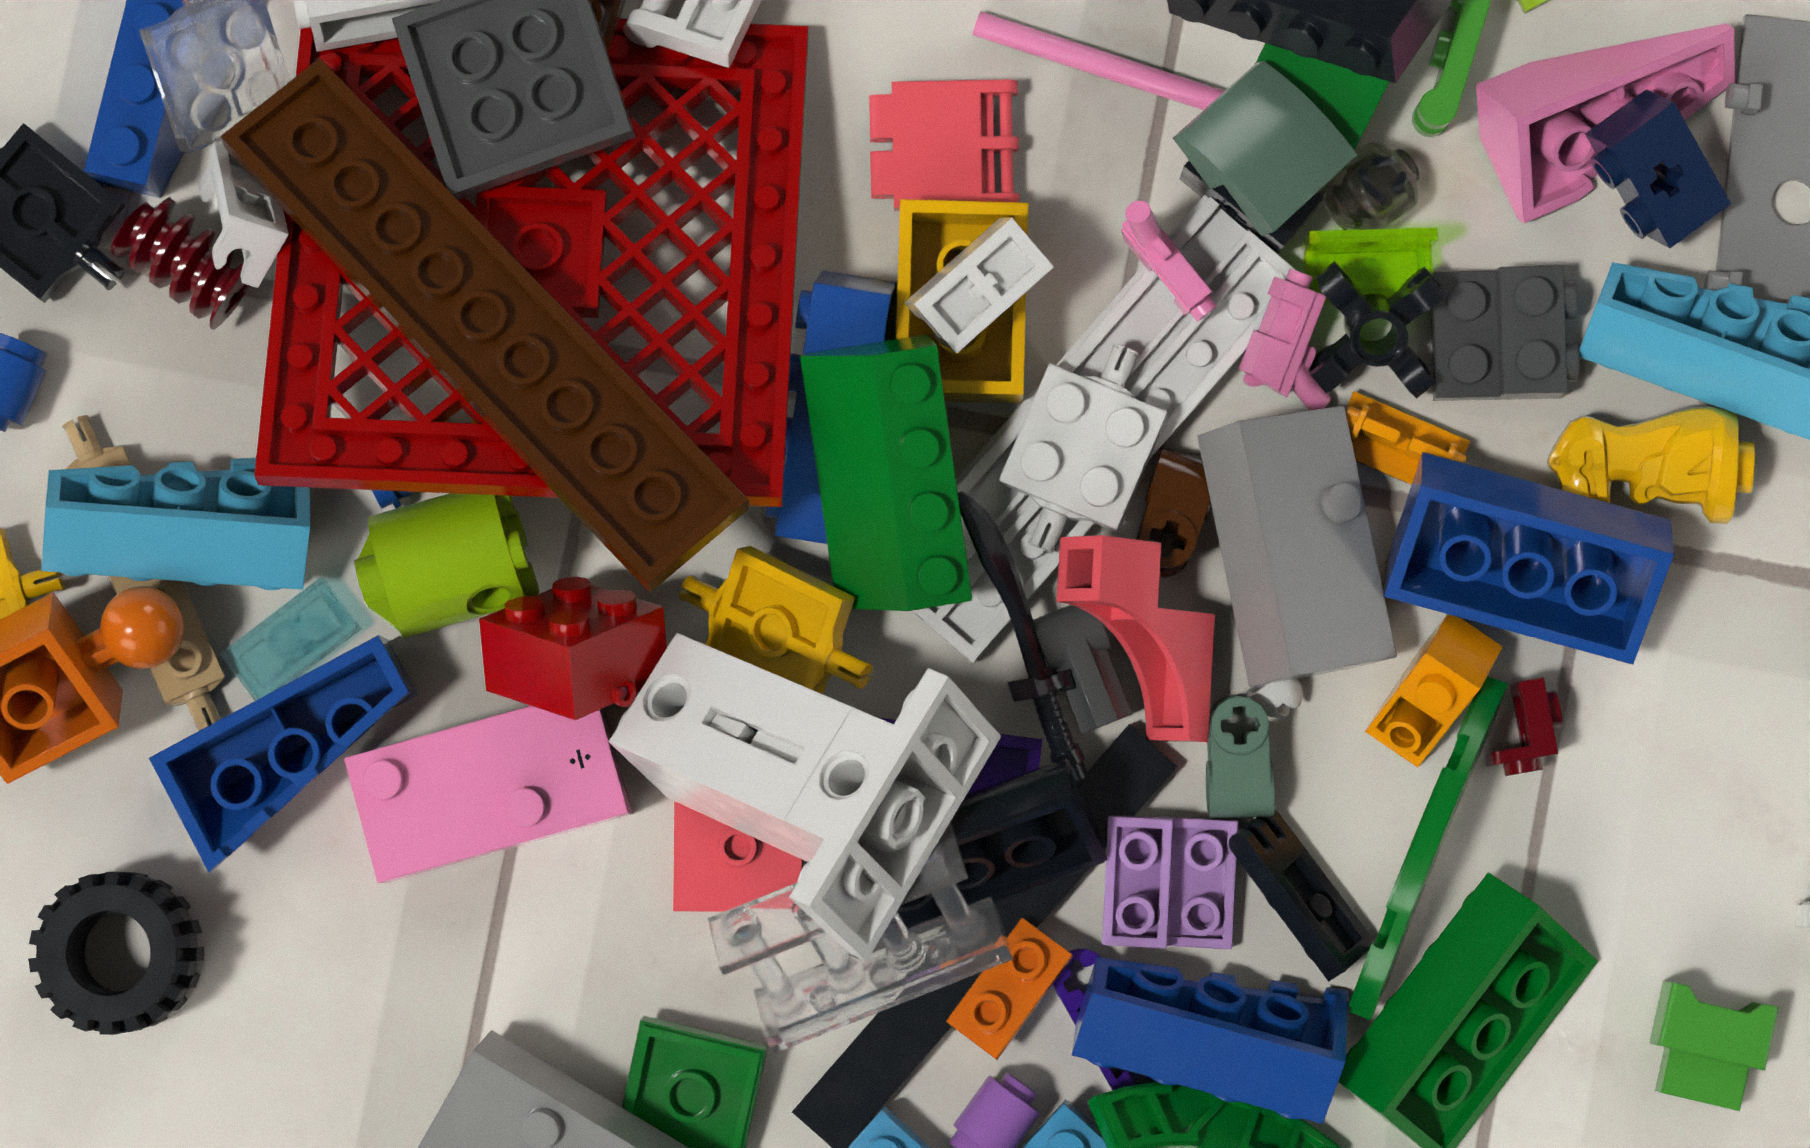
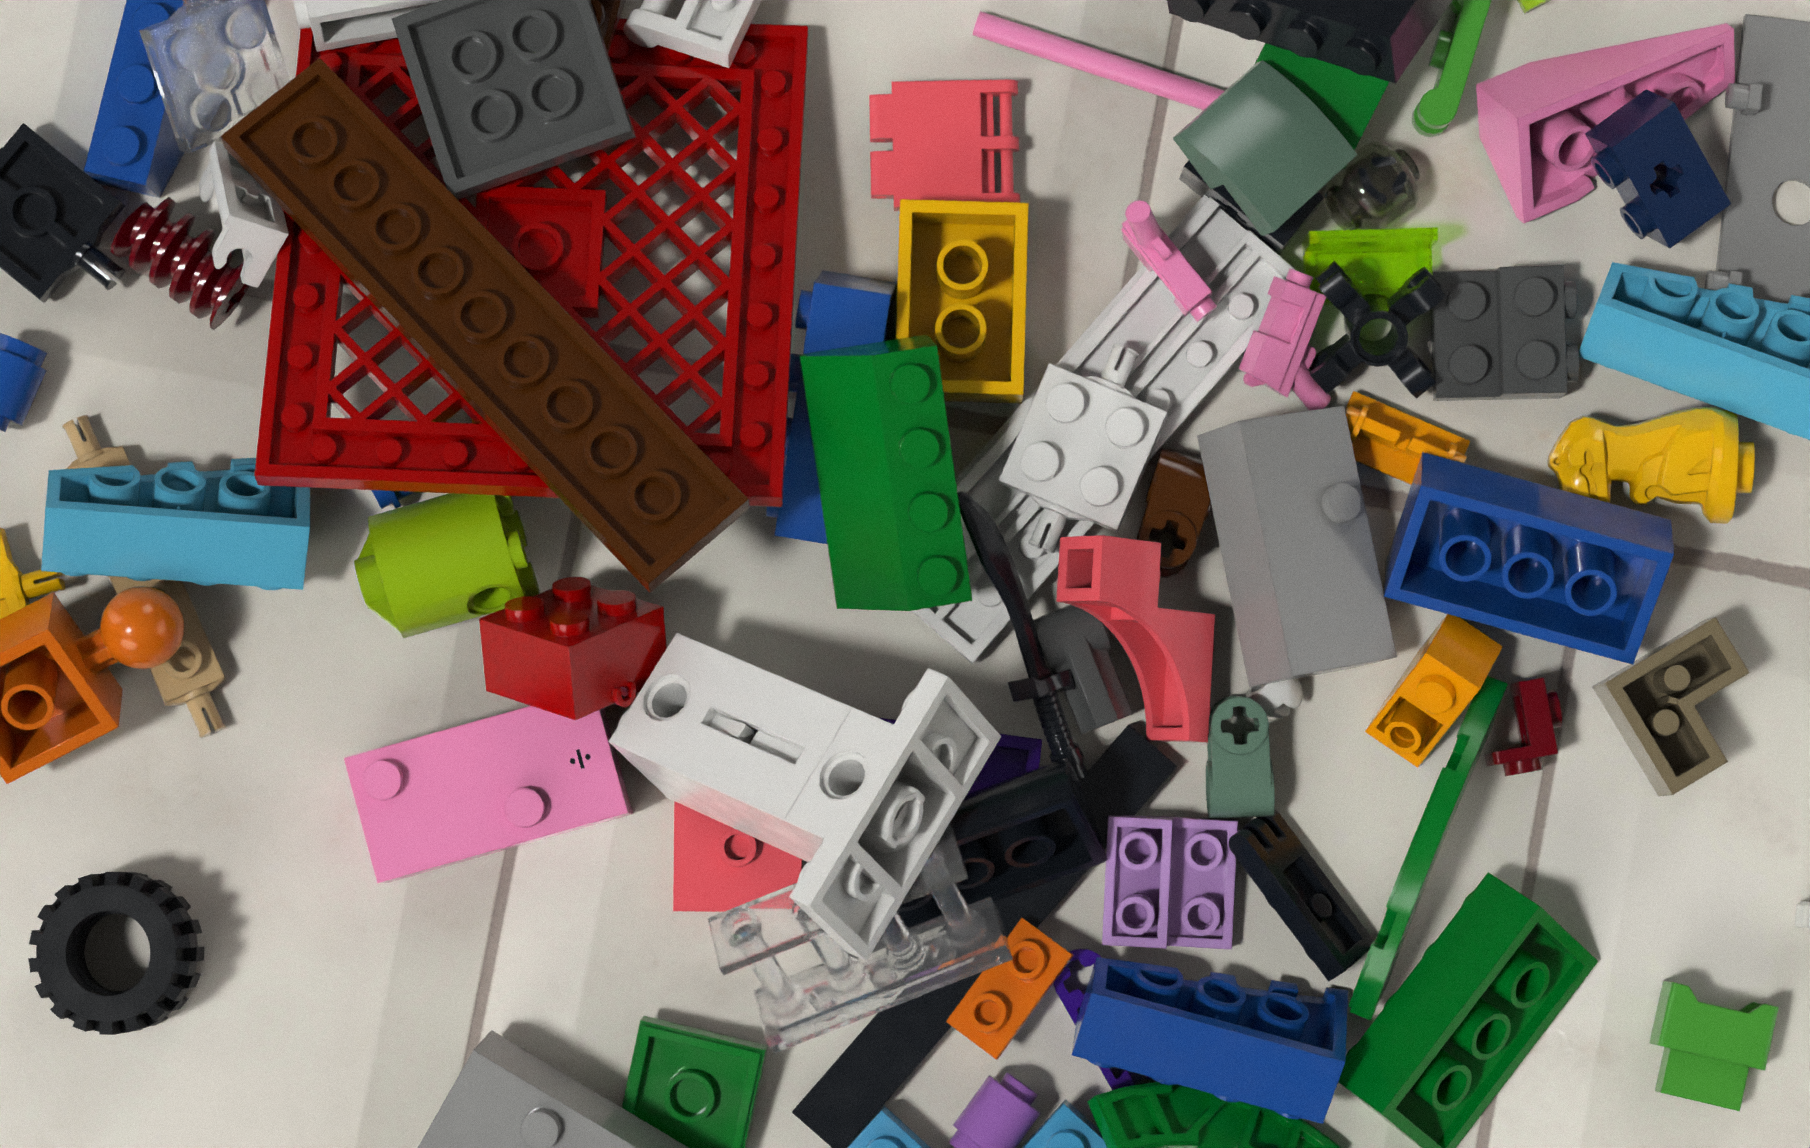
(266, 753): blue wedge -> none
(291, 640): clear light blue plate -> none
(779, 620): yellow plate -> none
(979, 284): white hinge -> none
(1657, 702): none -> dark tan brick

